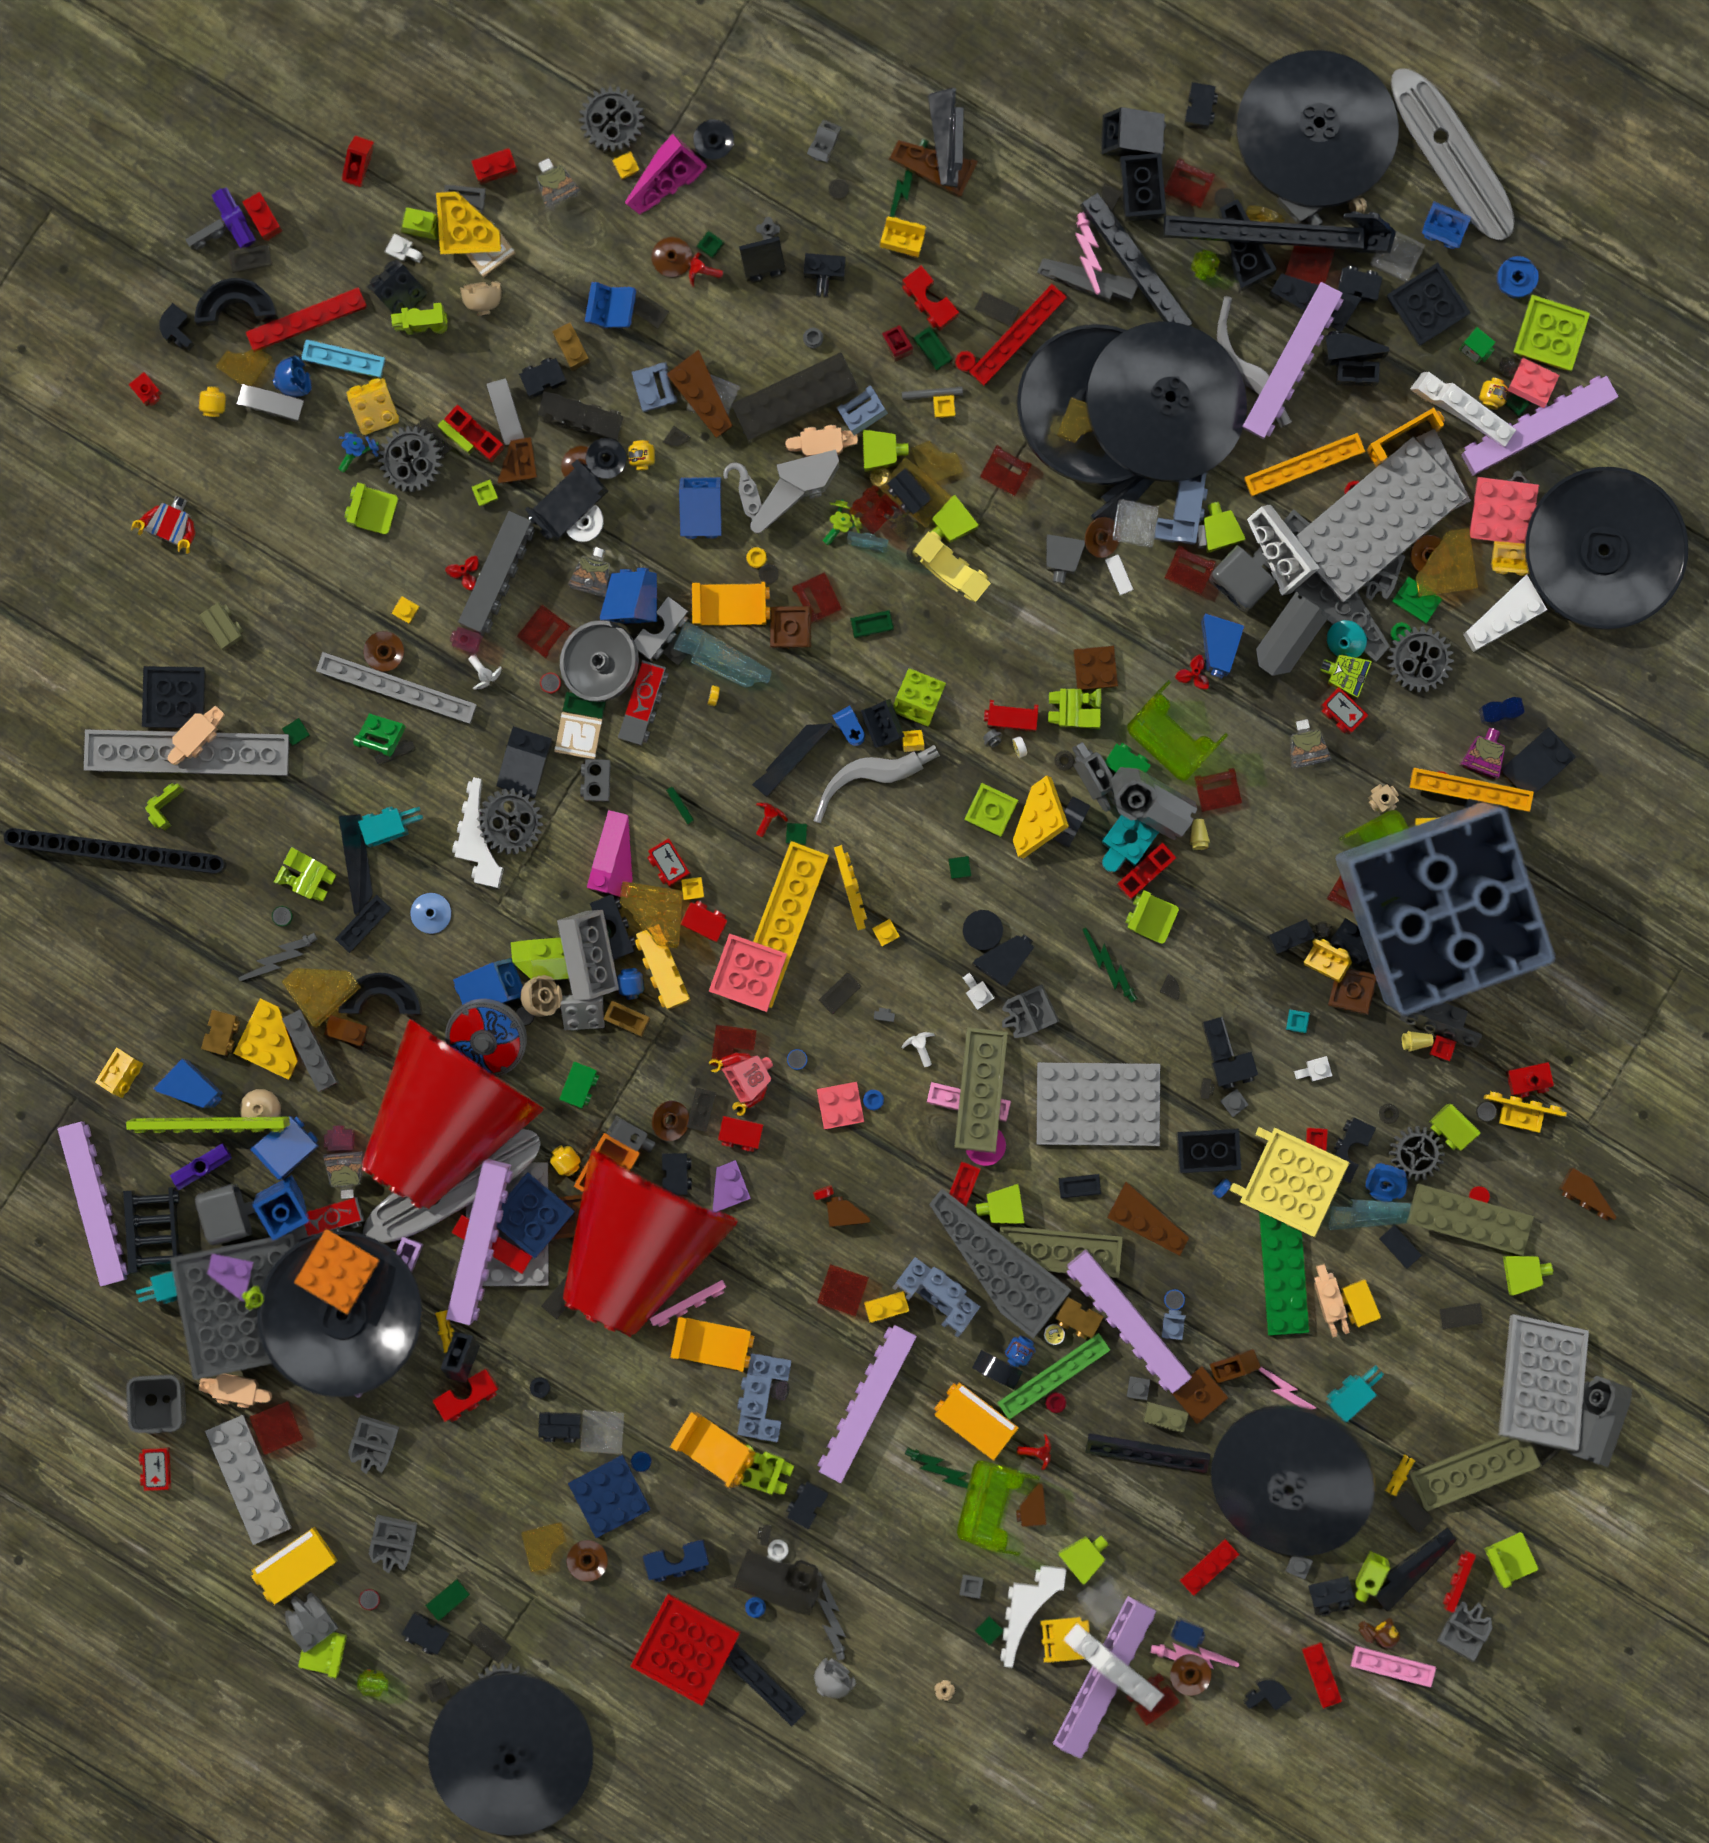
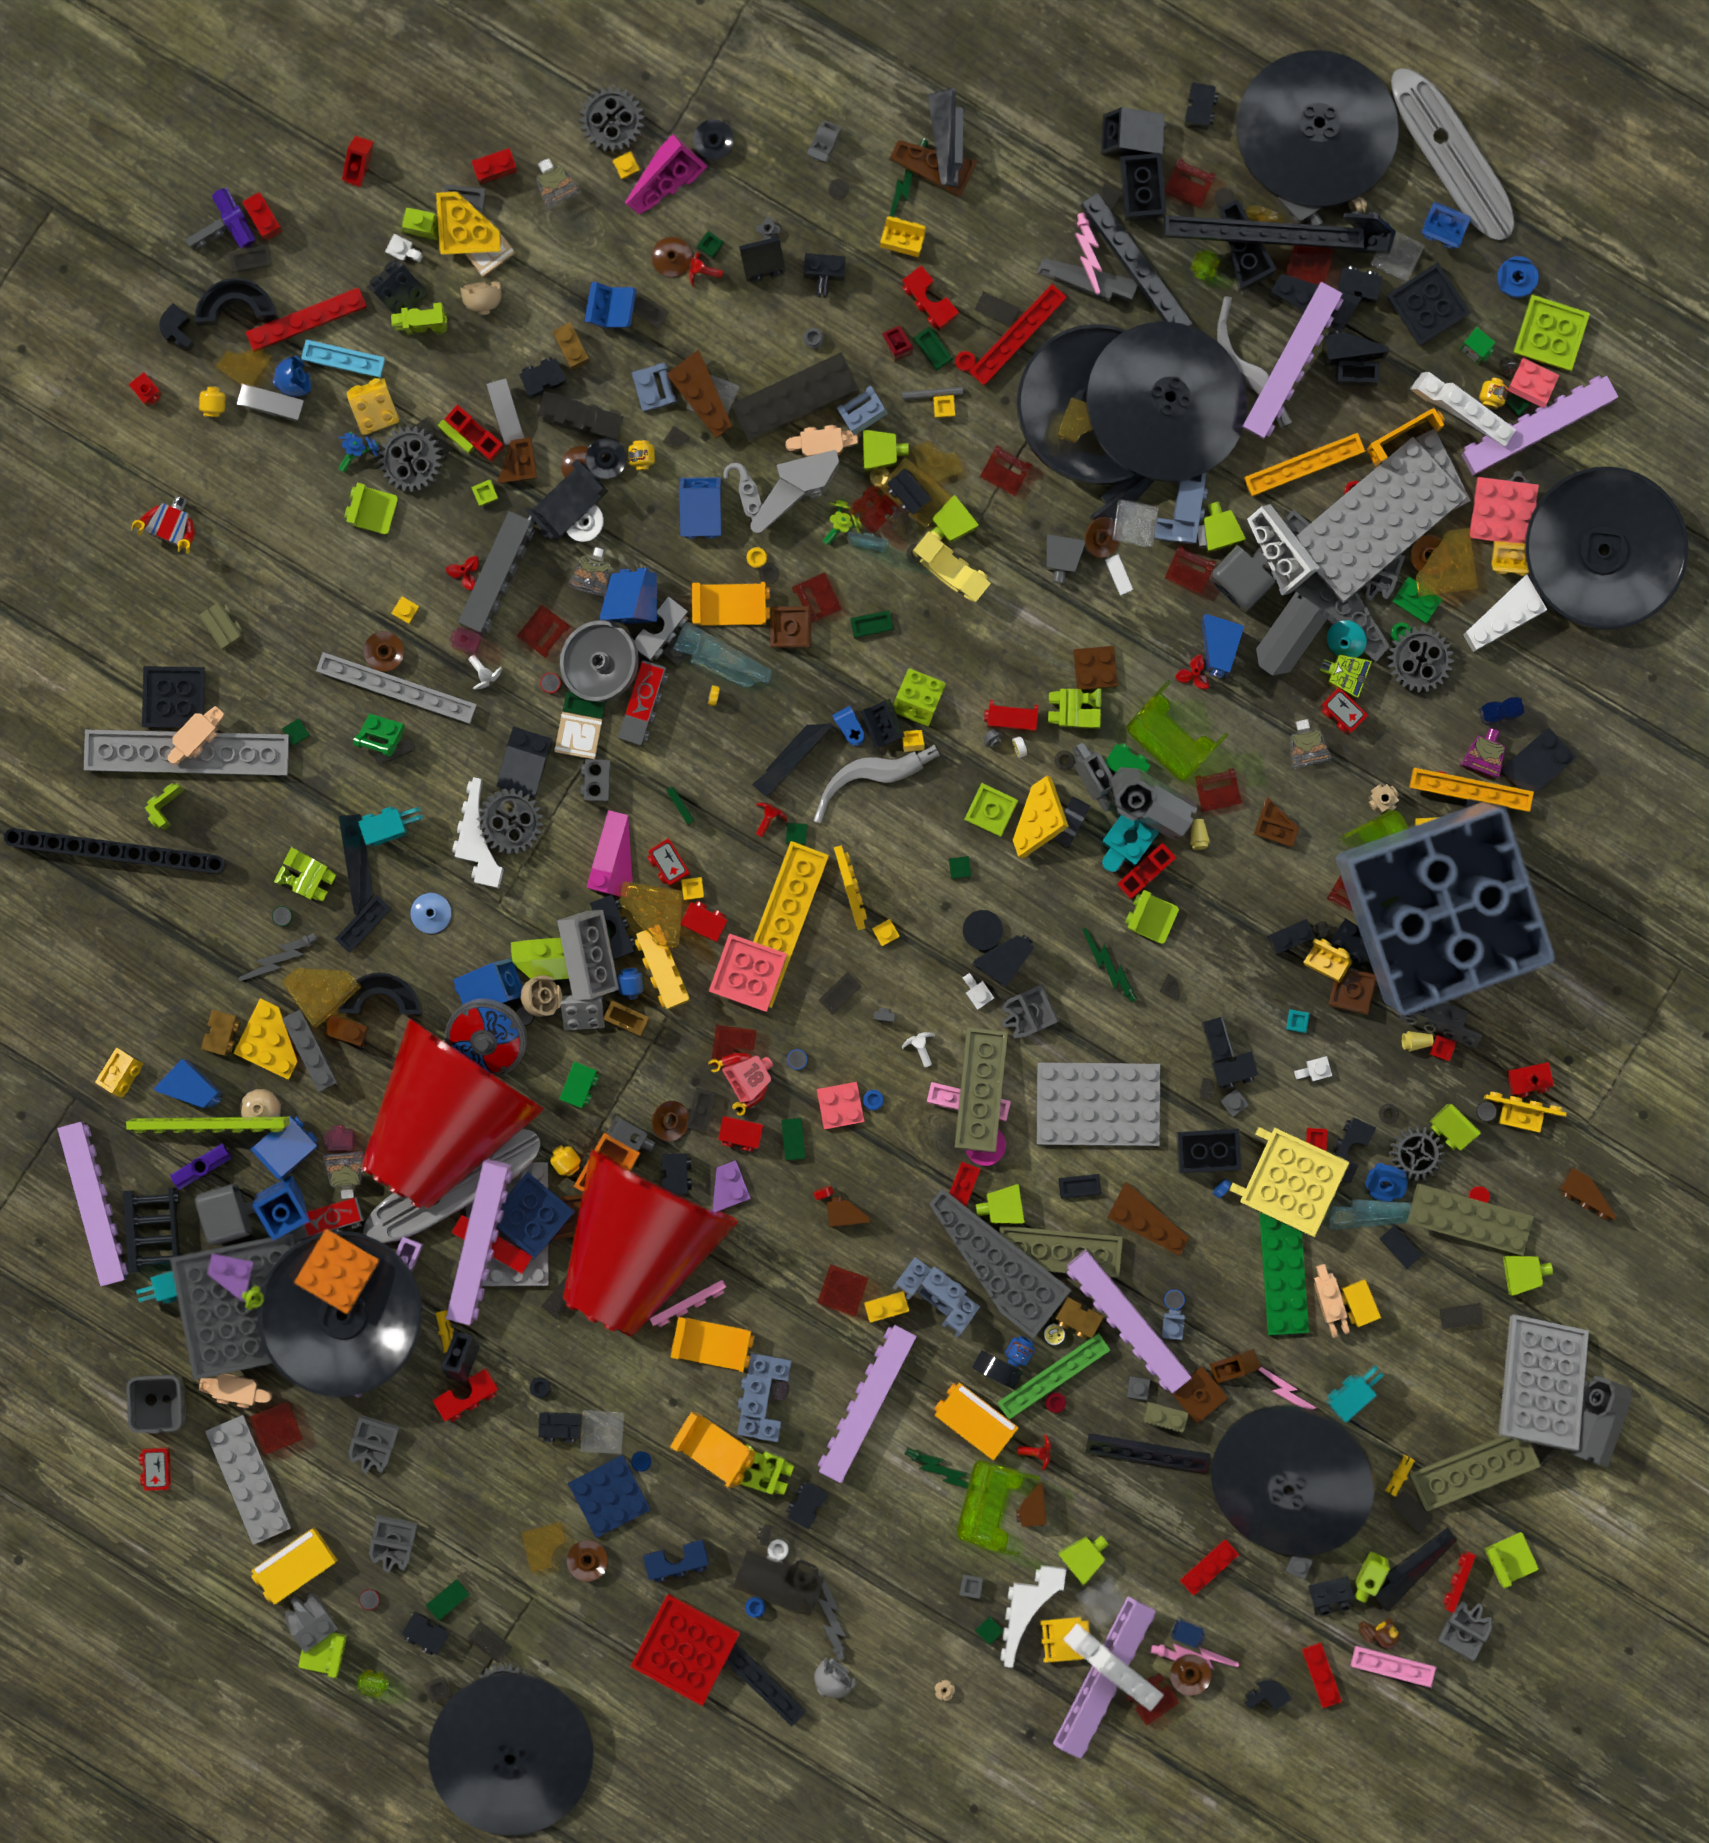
(793, 1139): none -> dark green tile
(1275, 825): none -> reddish brown wing

